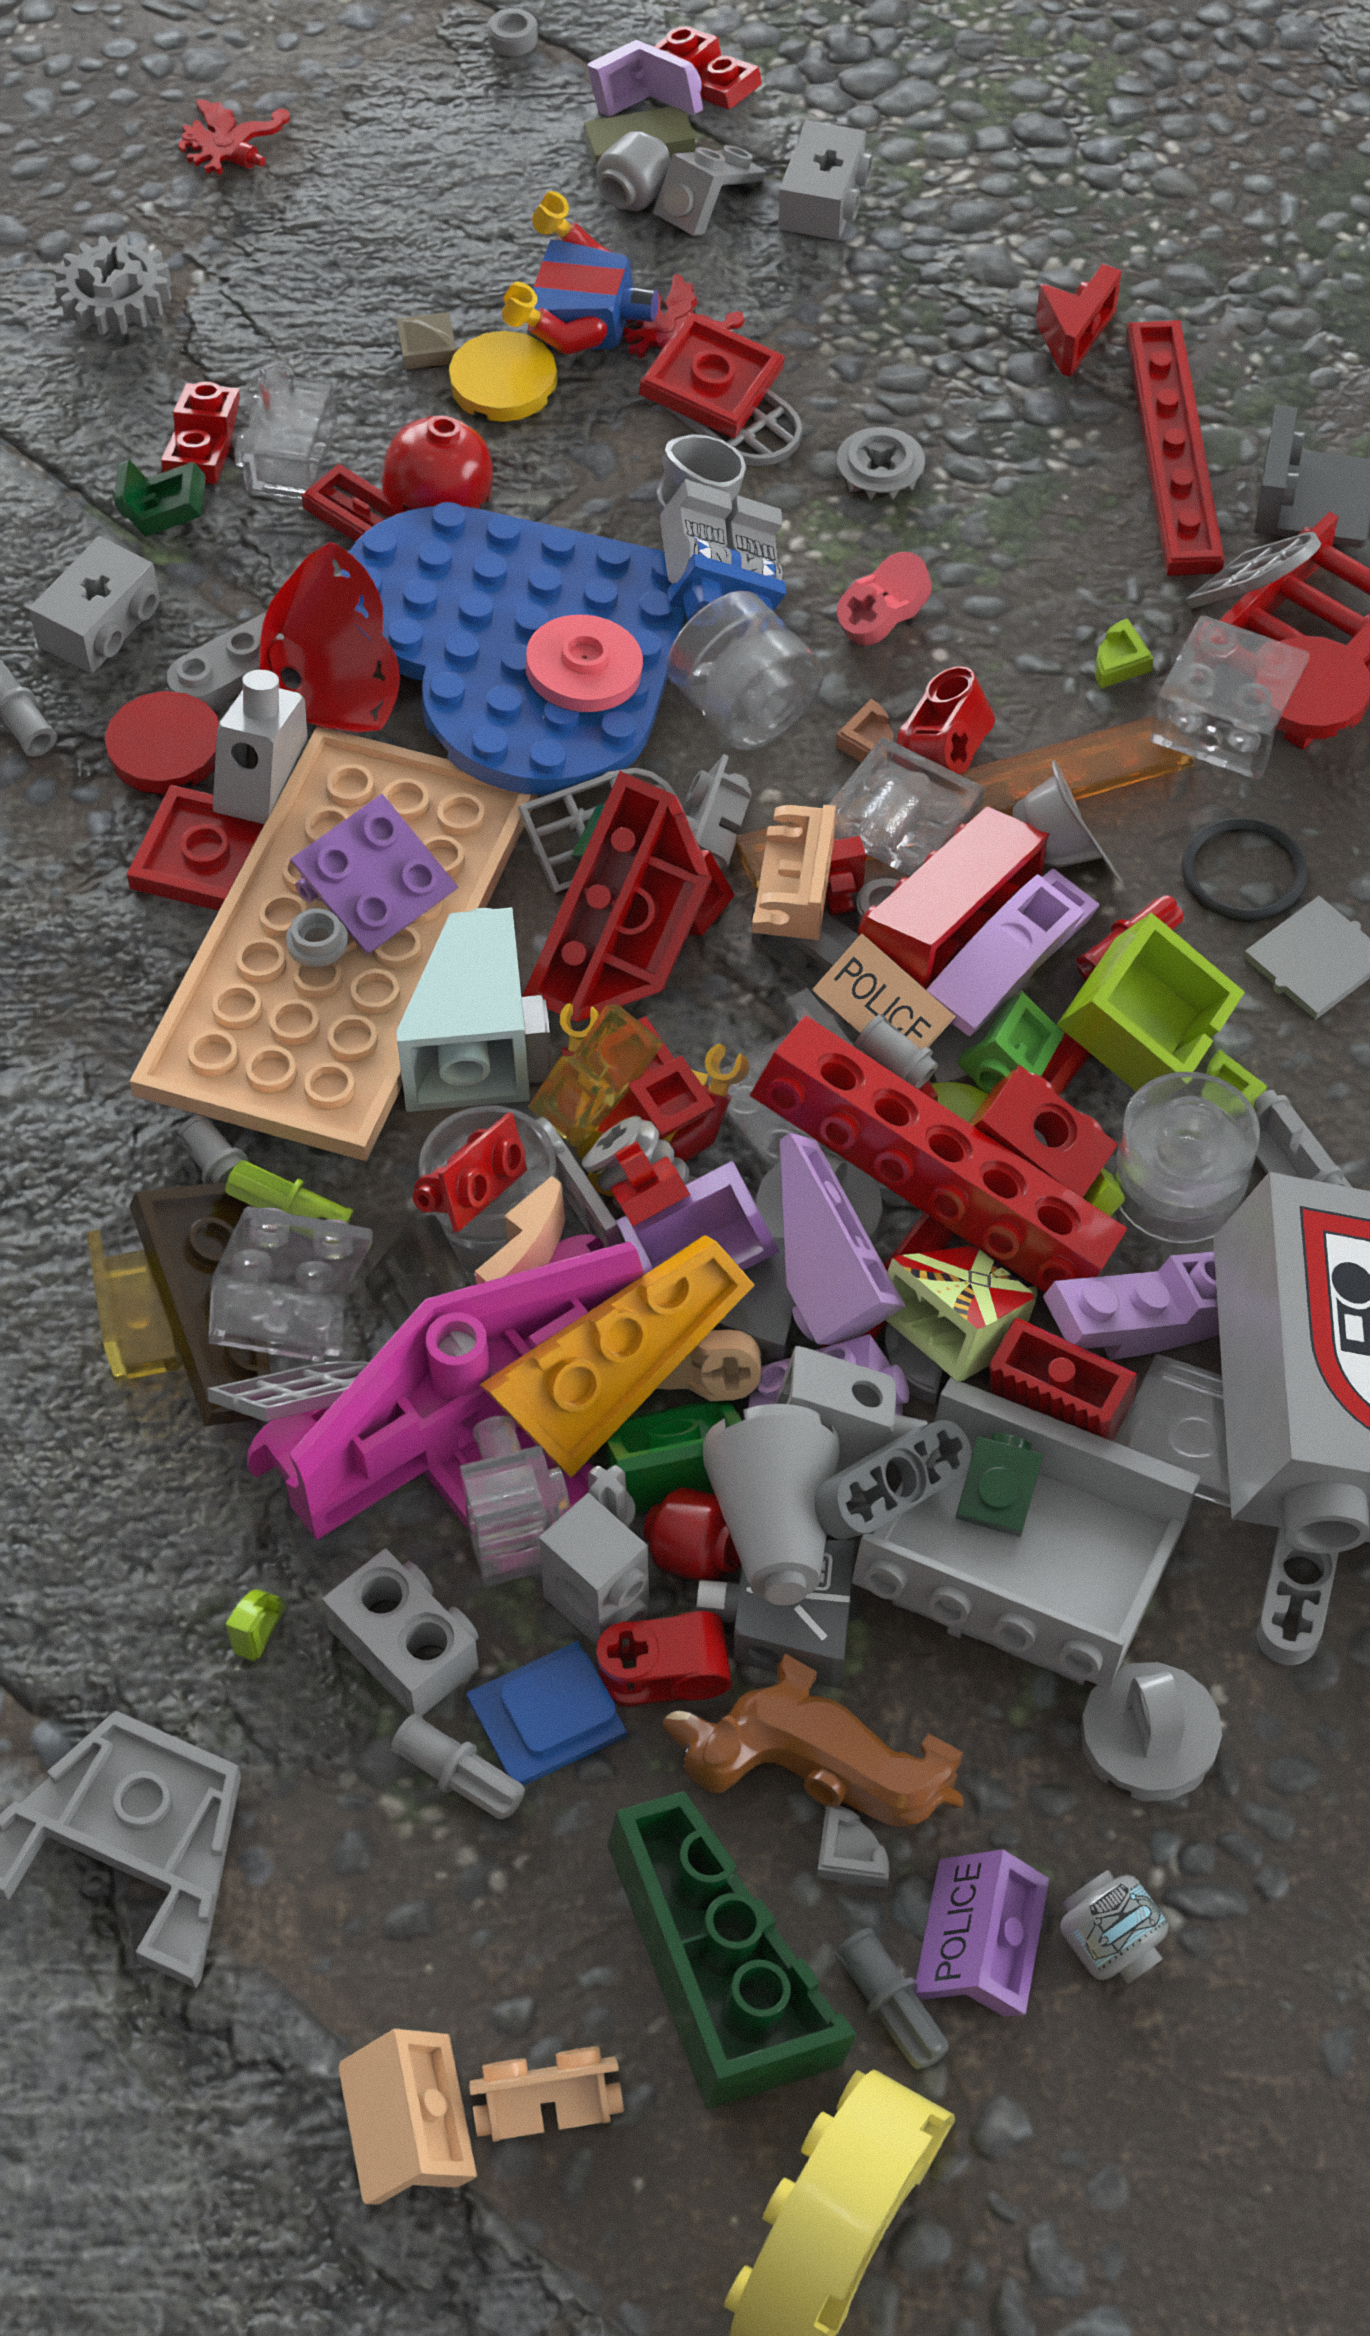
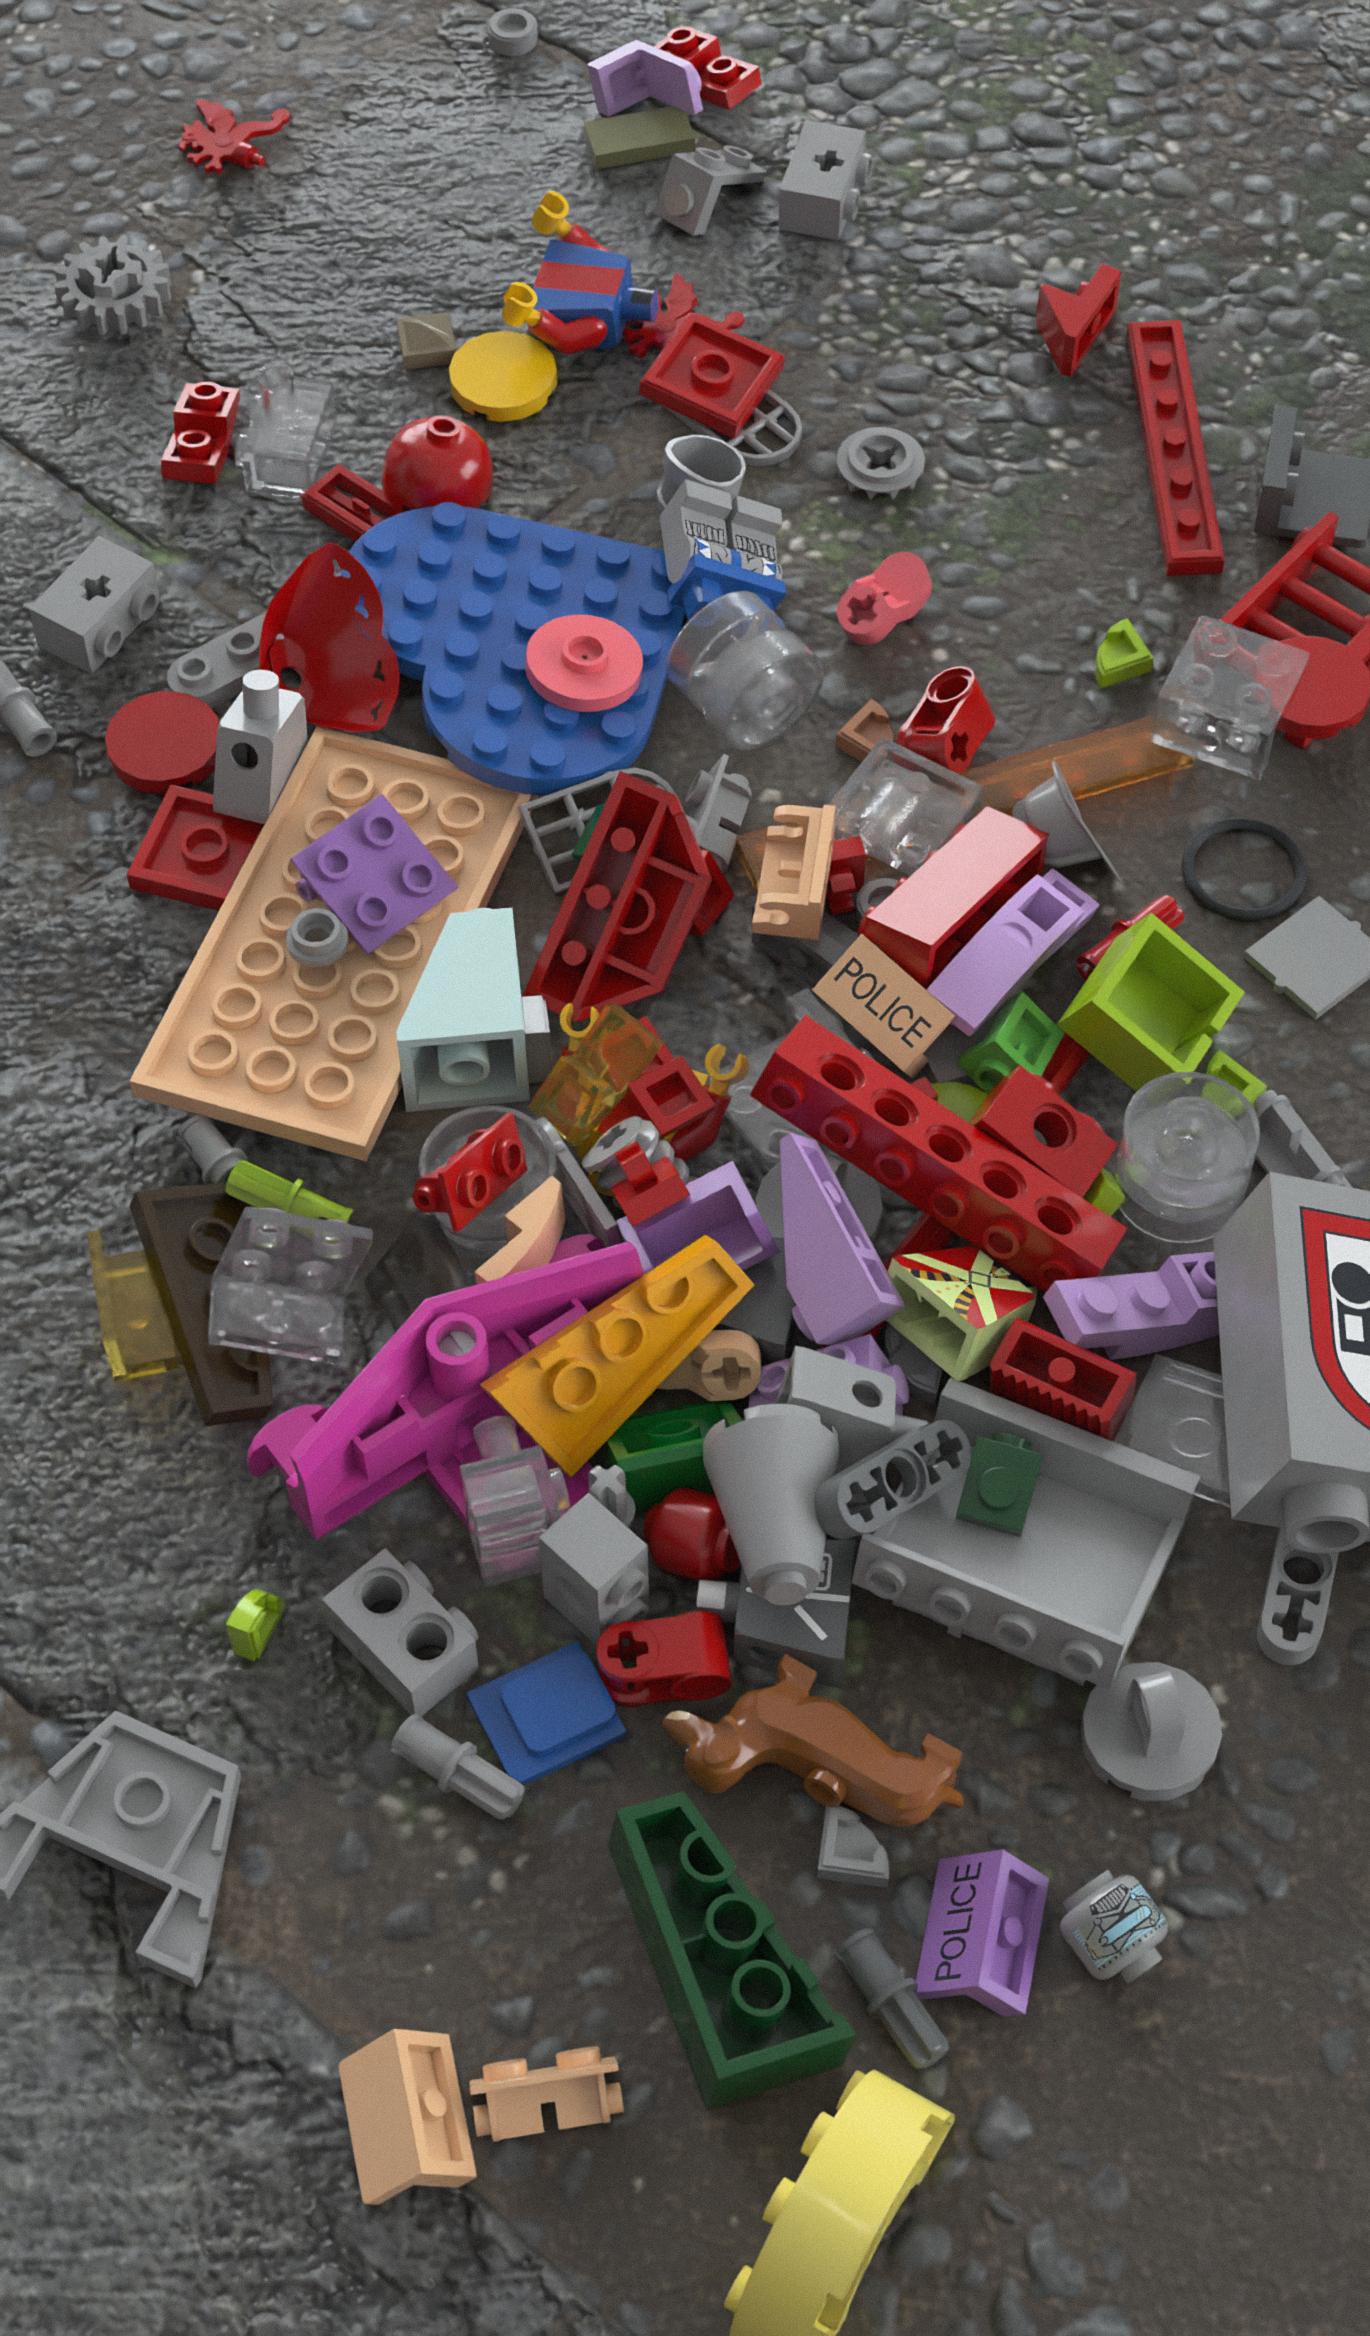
(161, 500): dark green bracket -> none
(283, 1389): light grey window -> none
(633, 171): light grey head -> none
(897, 1052): light grey pin -> none
(1256, 569): light grey window -> none

